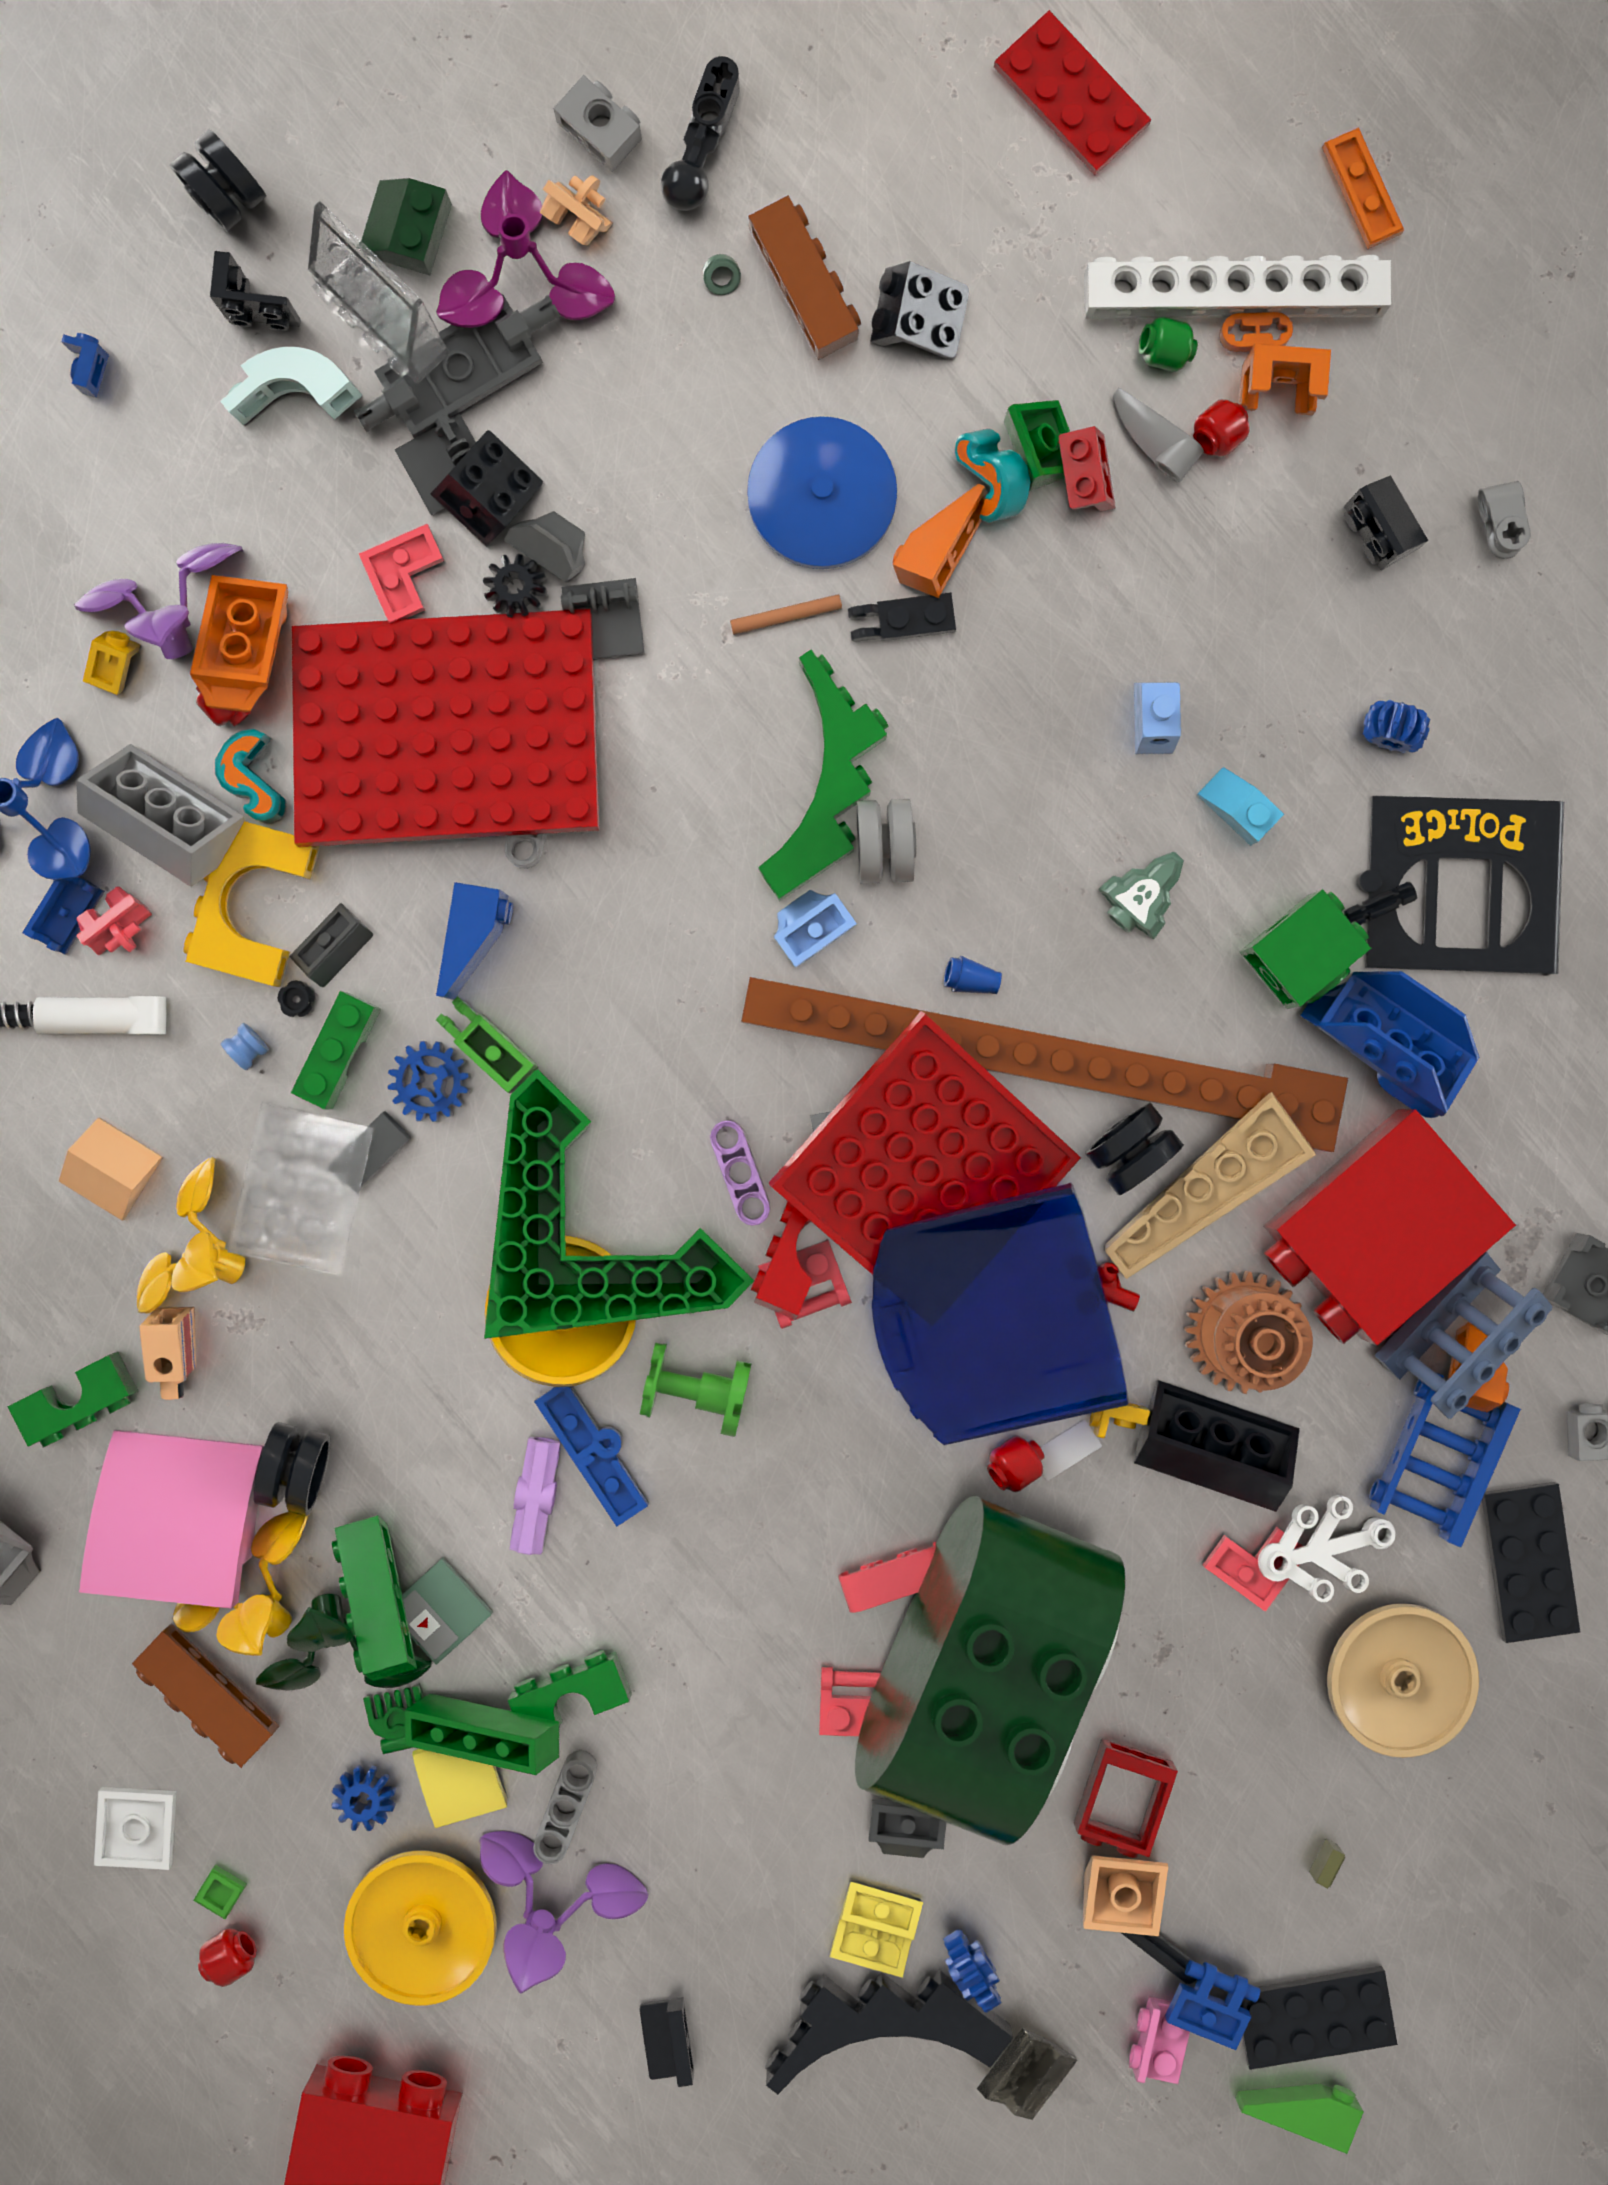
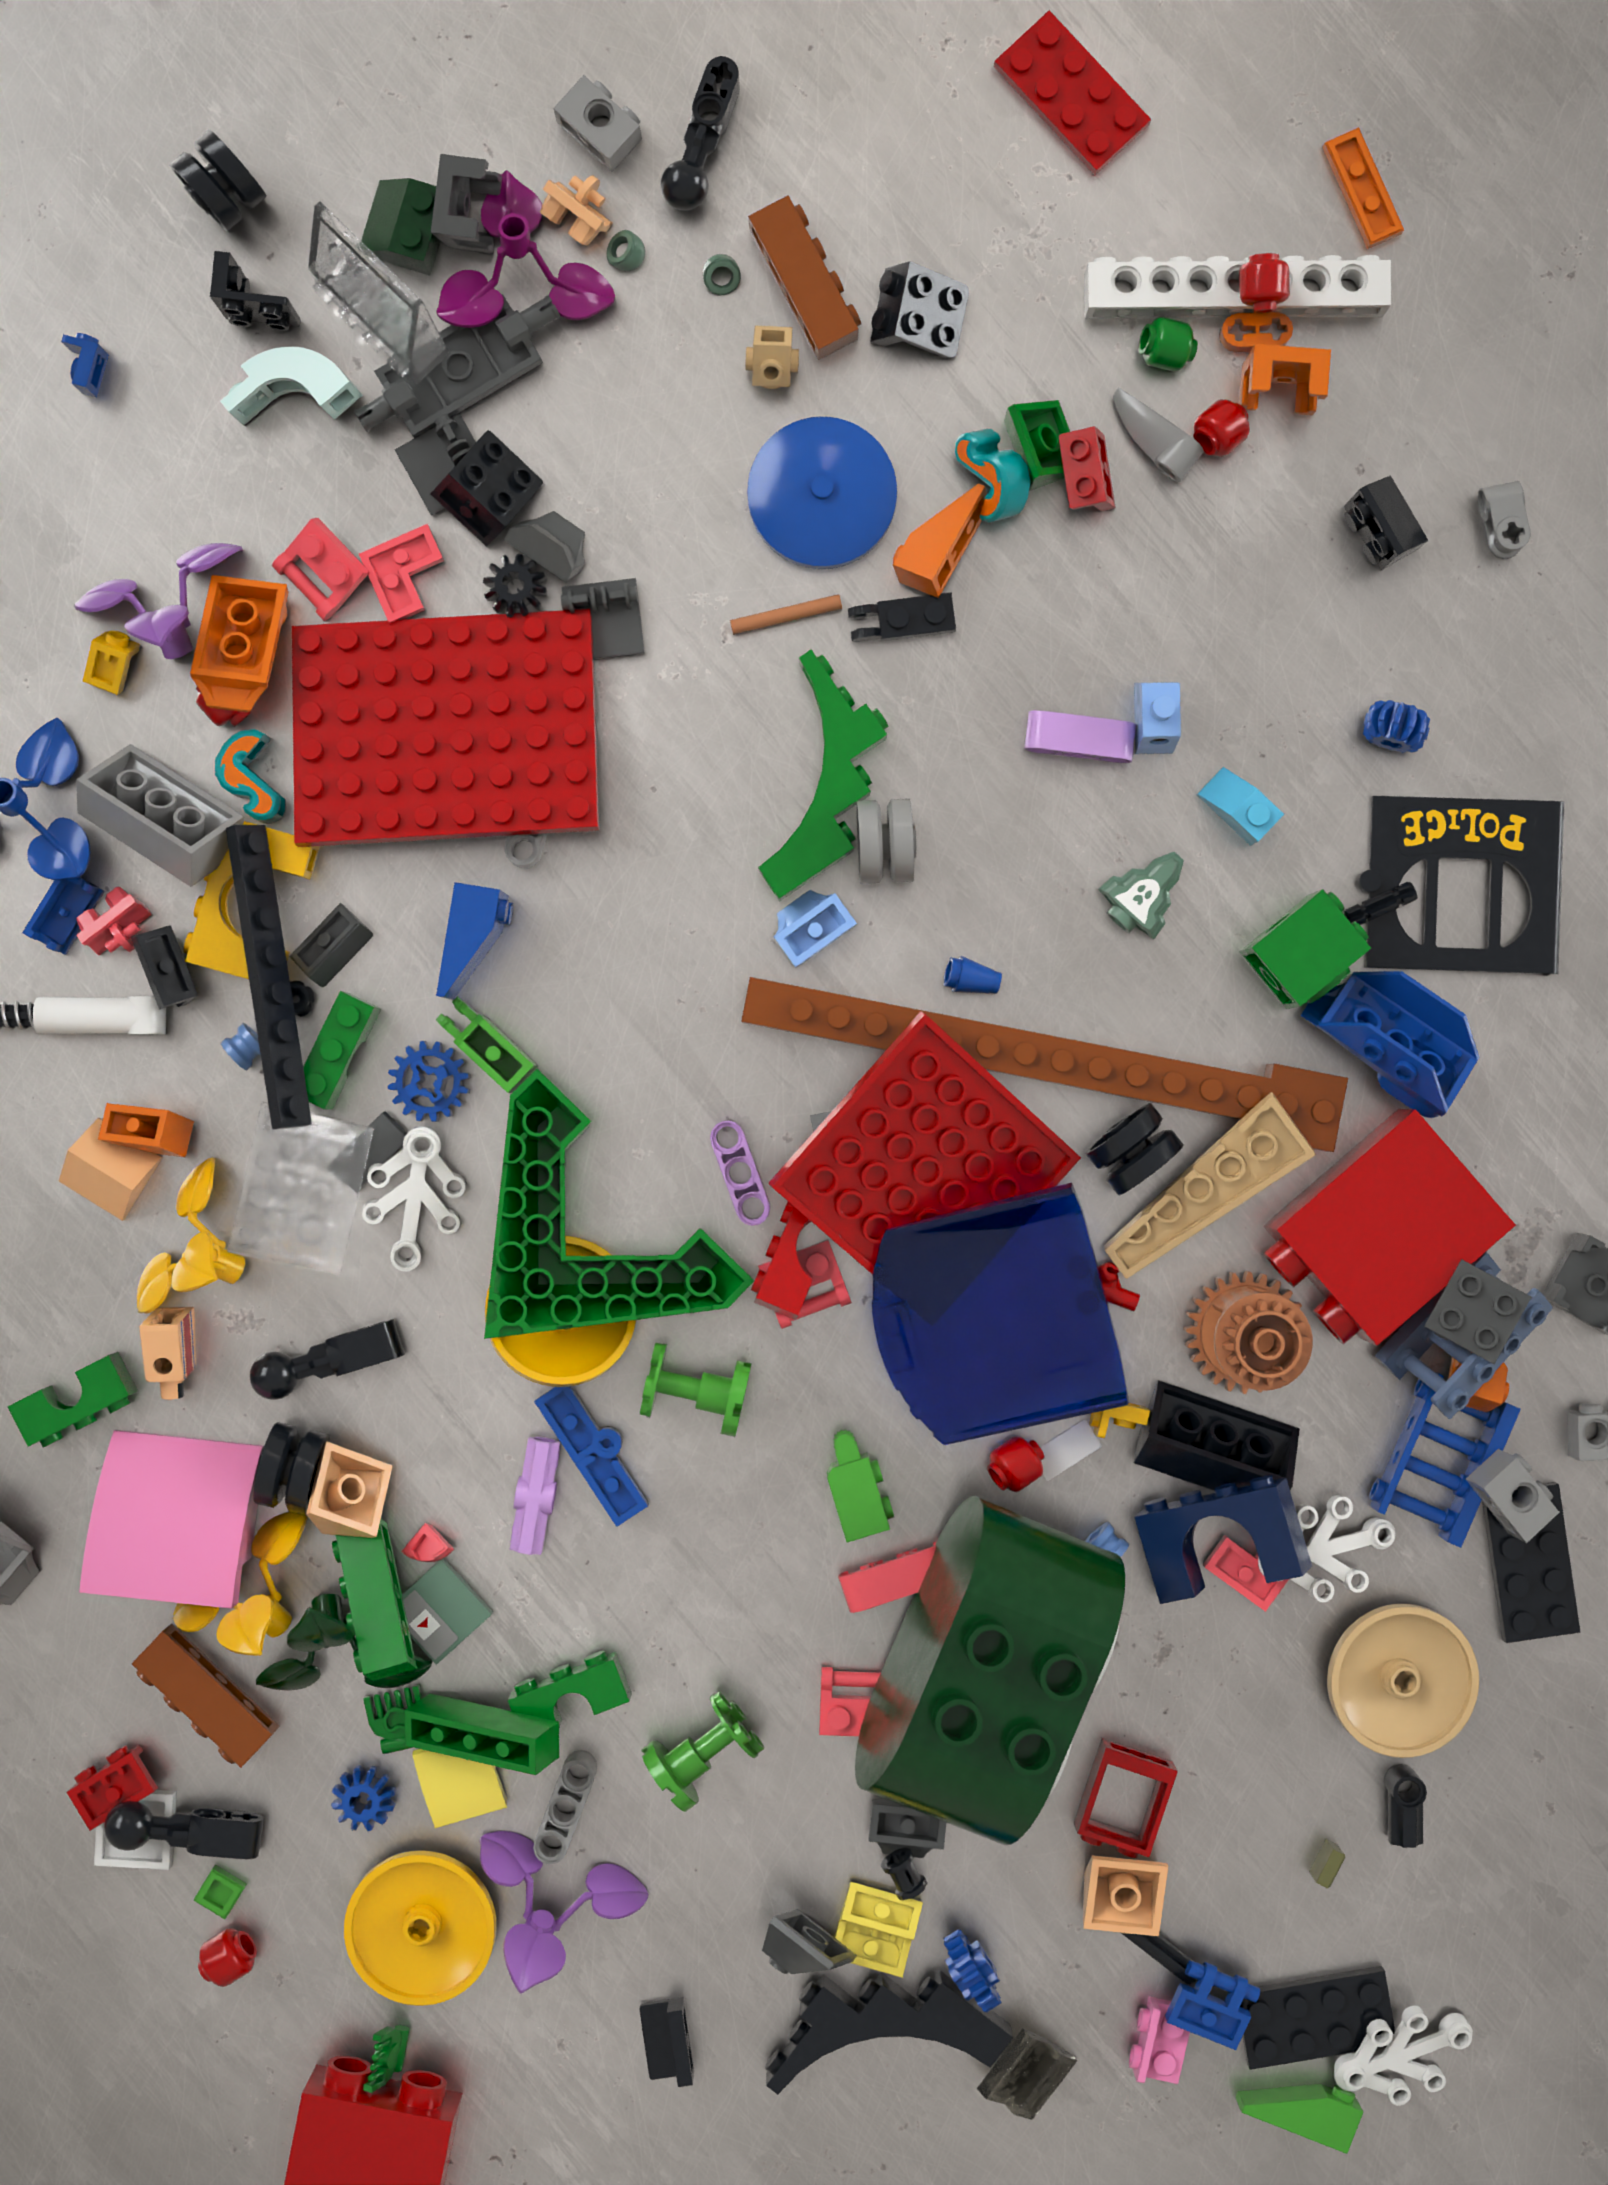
(118, 1781): none -> red bracket
(146, 1129): none -> orange slope
(165, 967): none -> black panel
(201, 1832): none -> black beam
(268, 976): none -> black plate
(277, 1374): none -> black beam
(328, 560): none -> coral plate
(348, 1492): none -> light nougat slope
(388, 2055): none -> green piece
(414, 1191): none -> white plant
(427, 1545): none -> coral tile
(455, 182): none -> dark grey panel
(633, 255): none -> sand green piece
(691, 1758): none -> bright green piece
(772, 357): none -> tan brick
(803, 1946): none -> dark grey slope
(856, 1490): none -> bright green hinge
(904, 1874): none -> black bush
(1080, 736): none -> lavender beam
(1106, 1539): none -> medium blue wheel
(1261, 1508): none -> dark blue arch
(1264, 282): none -> red head
(1359, 2069): none -> white plant
(1405, 1808): none -> black piece
(1477, 1311): none -> dark grey hinge
(1495, 1484): none -> light grey brick

